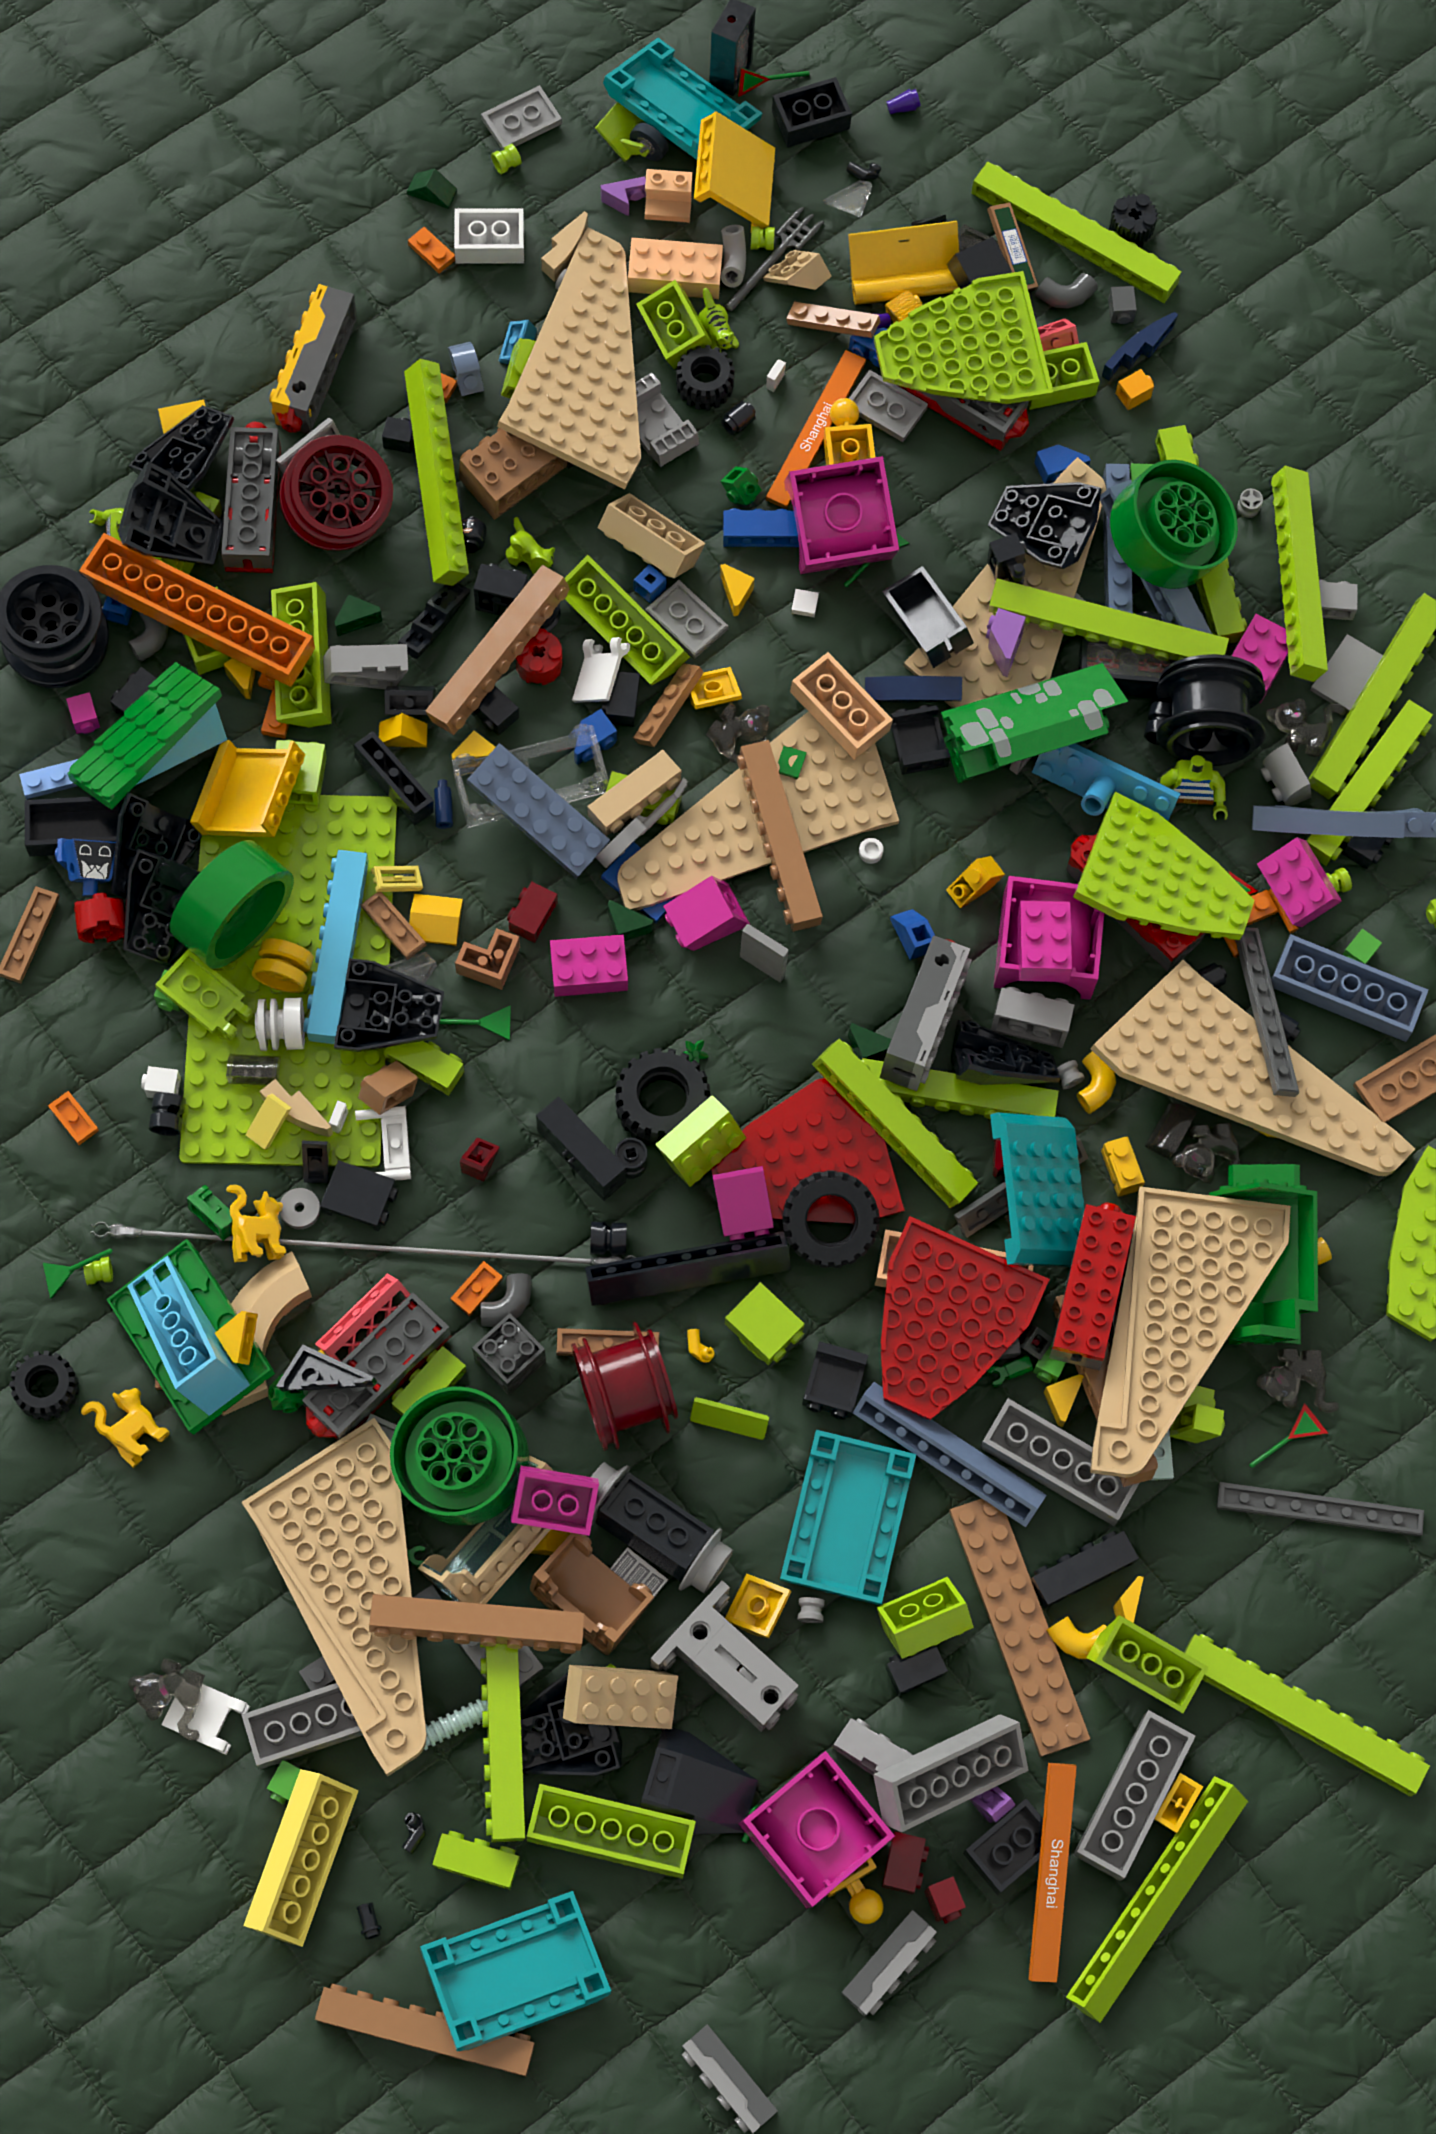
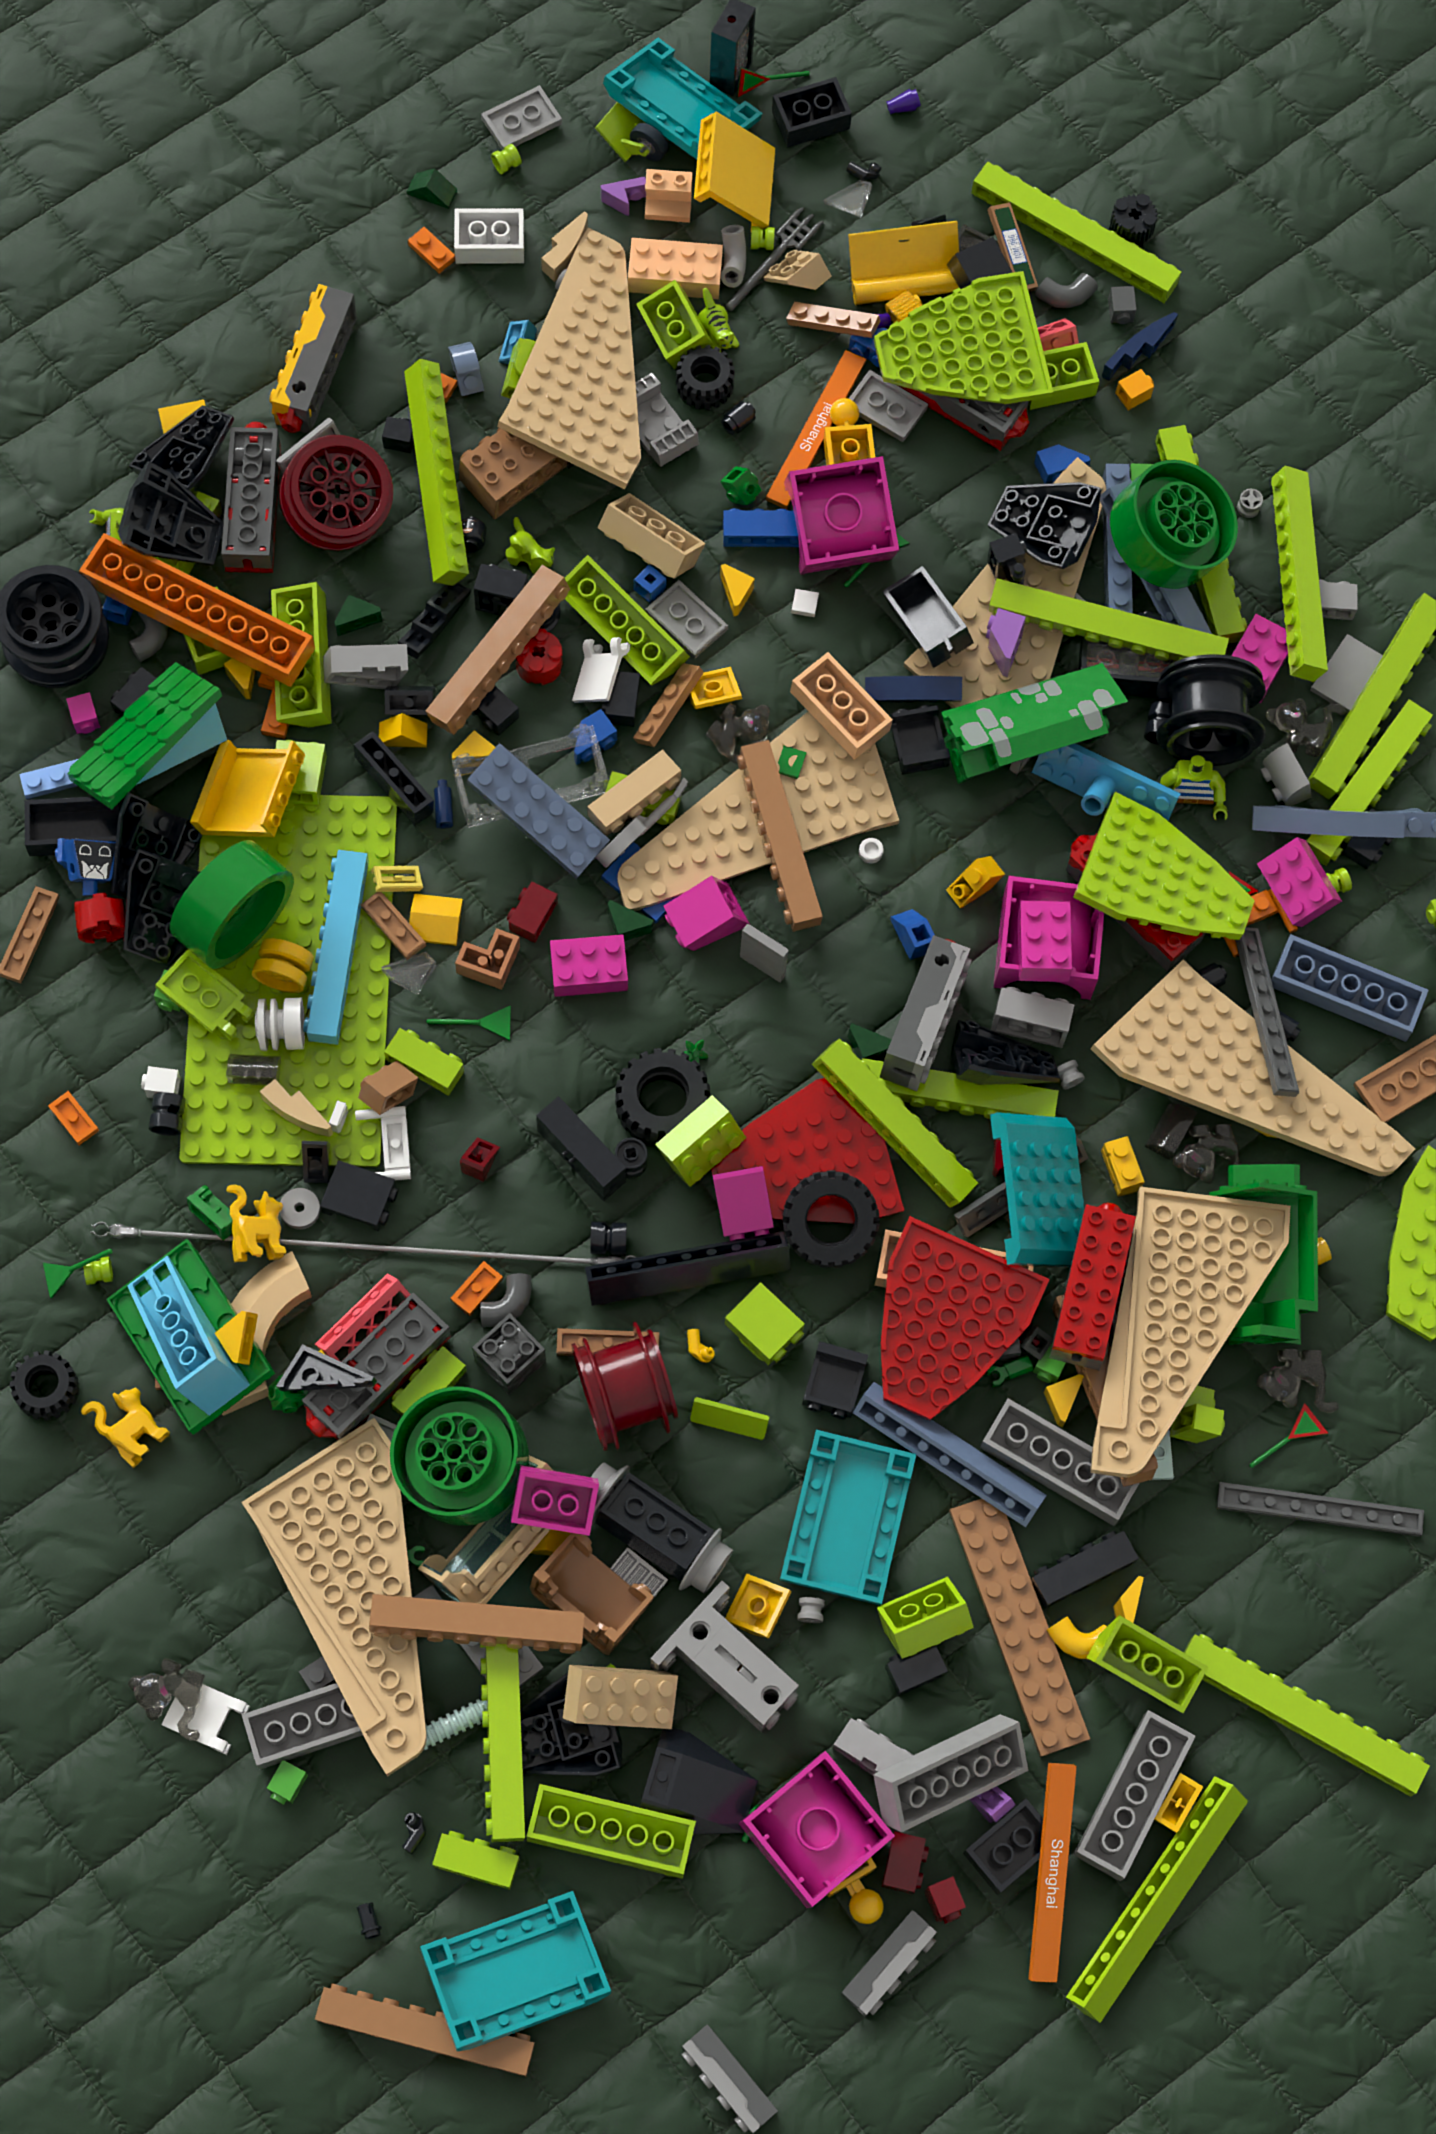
(268, 1121): light yellow tile -> none
(301, 1858): light yellow brick -> none
(386, 1008): black wedge -> none
(775, 375): white tile -> none
(1101, 1085): yellow cylinder -> none
(1362, 947): bright green brick -> none

